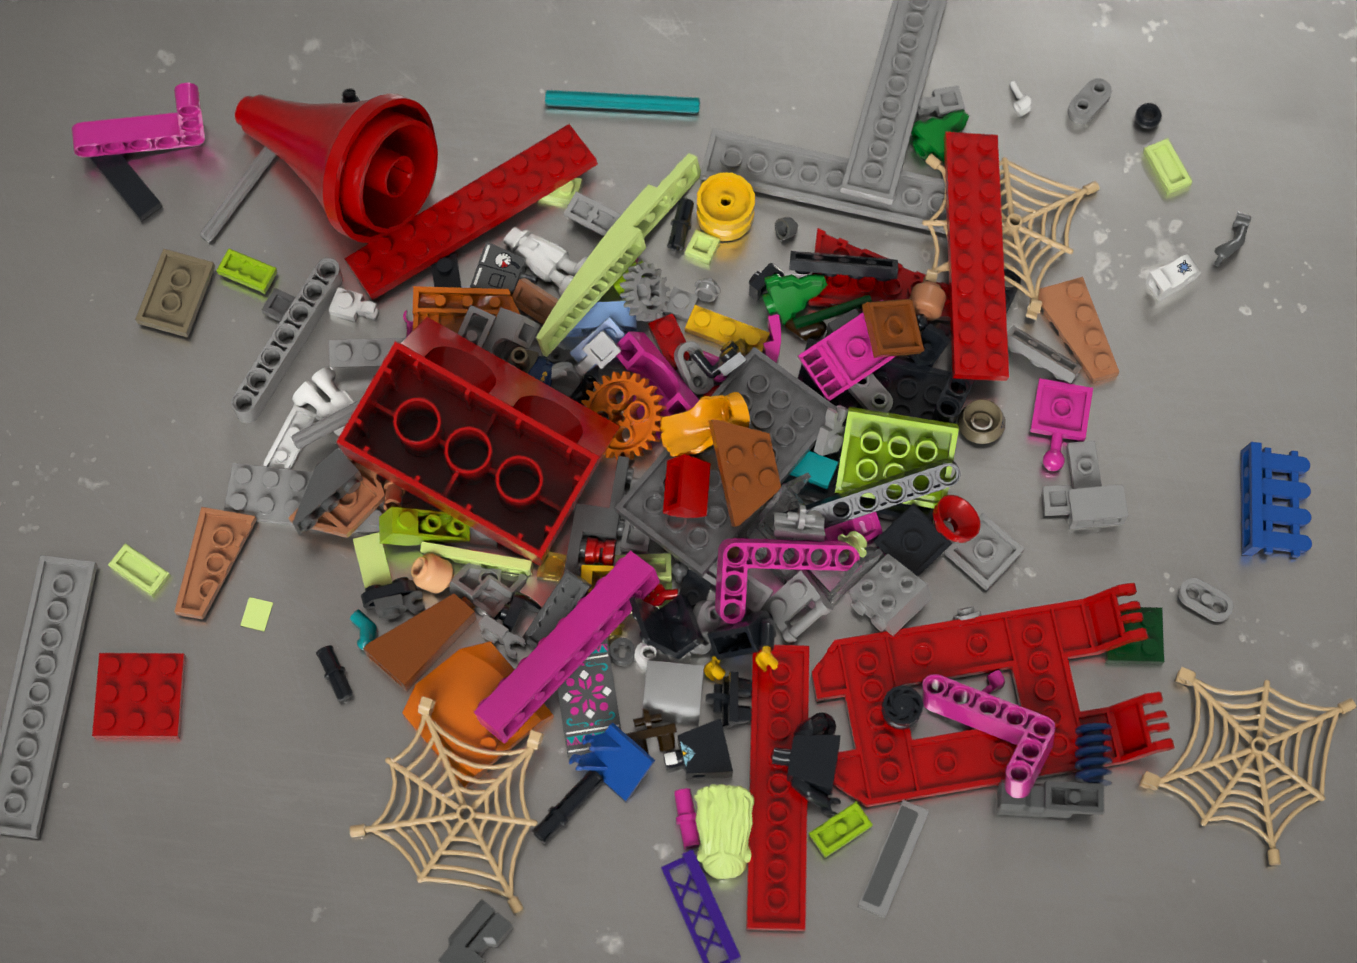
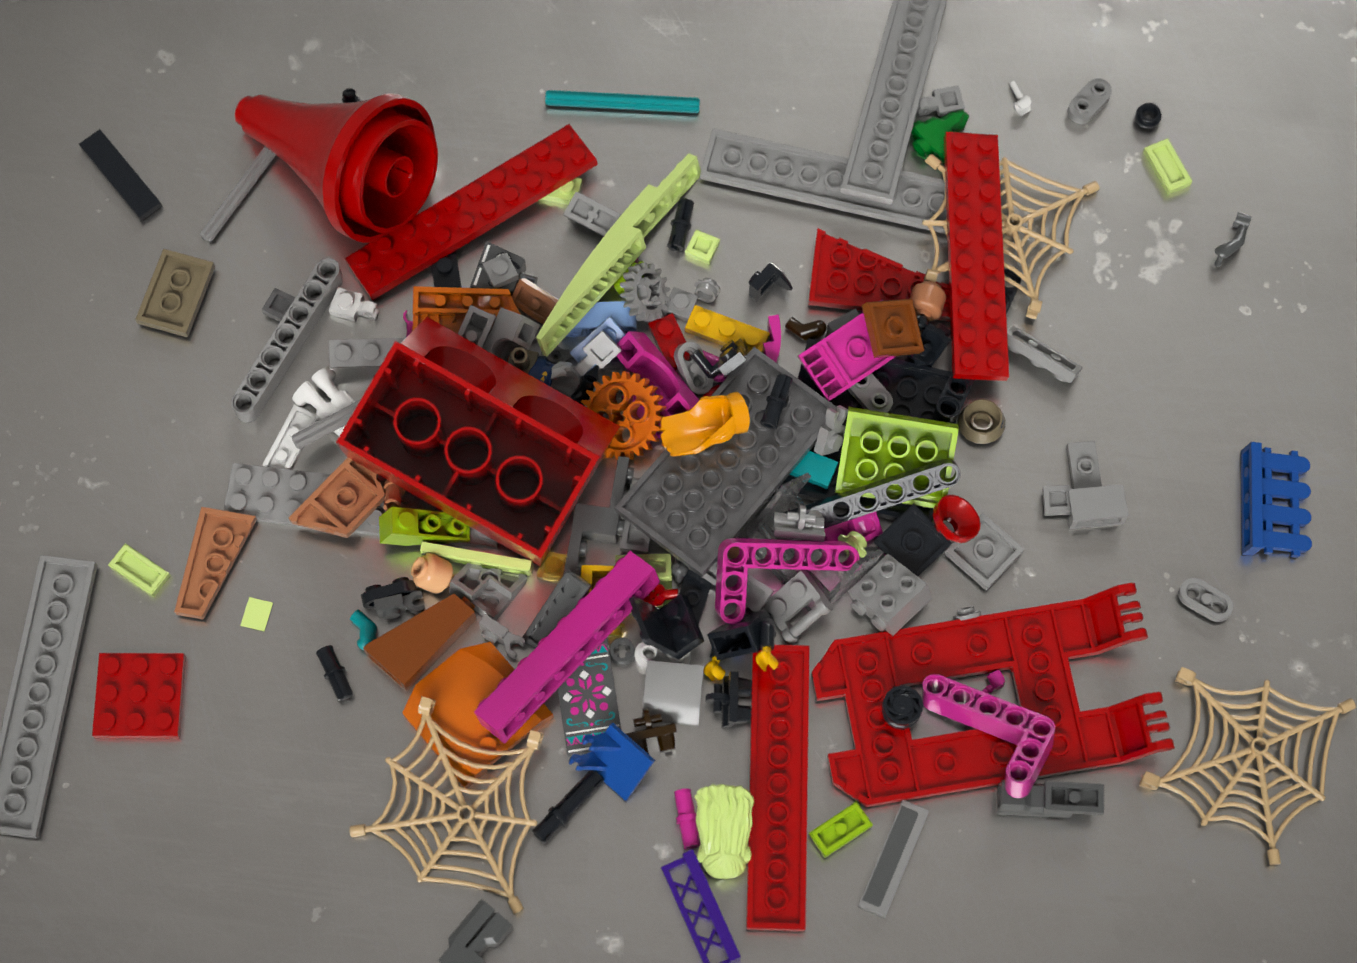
(144, 132): dark pink beam -> none
(247, 270): lime plate -> none
(329, 483): dark grey slope -> none
(372, 560): yellowish green tile -> none
(500, 271): none -> light grey plate
(511, 612): black plate -> none
(543, 257): white piece -> none
(593, 552): red wheel -> none
(686, 487): red brick -> none
(702, 753): black torso -> none
(708, 621): light grey plate -> none
(725, 206): yellow wheel -> none
(745, 468): dark orange wing -> none
(776, 401): none -> black axle
(784, 224): dark grey hinge -> none
(790, 294): green rock -> none
(812, 760): black torso -> none
(830, 312): dark green bar -> none
(853, 266): black plate -> none
(1062, 413): dark pink plate -> none
(1075, 318): nougat wing -> none
(1092, 752): dark blue piece -> none
(1146, 651): dark green plate -> none
(1172, 277): white leg -> none

